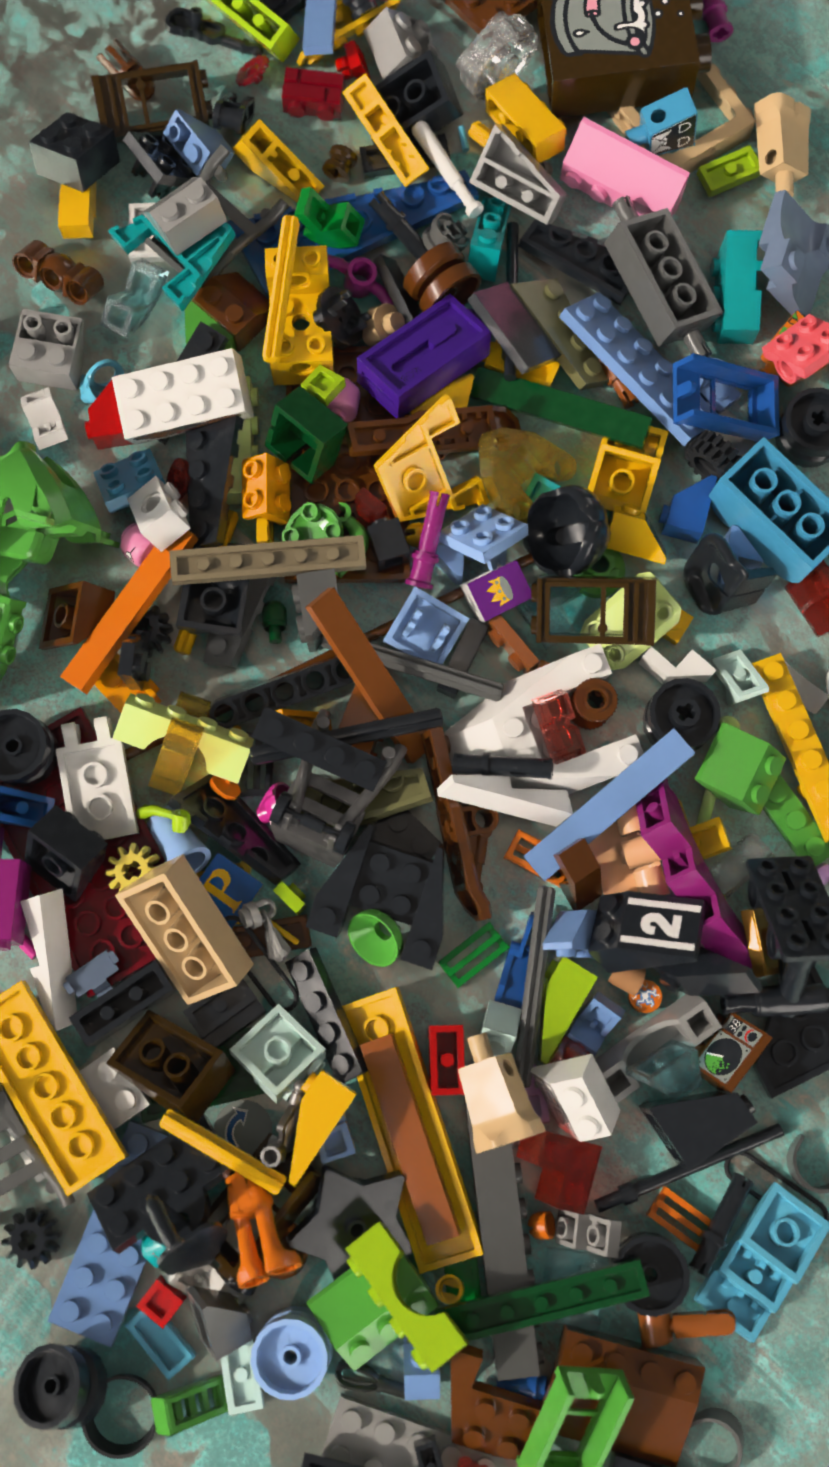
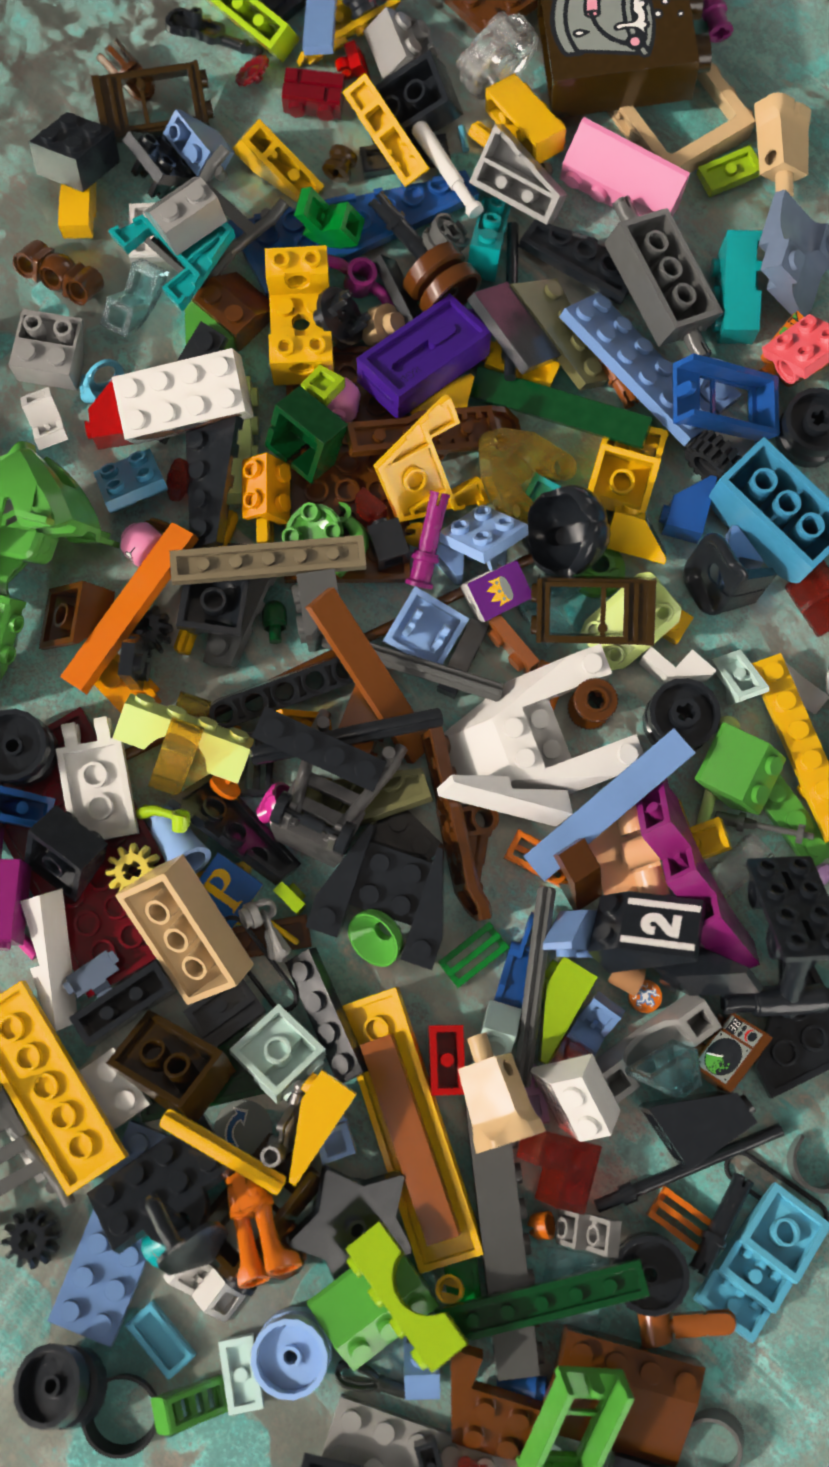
(159, 513): white brick -> none
(161, 1301): red tile -> none
(220, 1320): dark grey slope -> none
(233, 115): black piece -> none
(281, 289): yellow axle -> none
(502, 765): black pin -> none
(556, 726): clear red piece -> none
(666, 124): dark azure torso -> none
(741, 822): none -> dark grey piece
(755, 930): pearl gold tile -> none

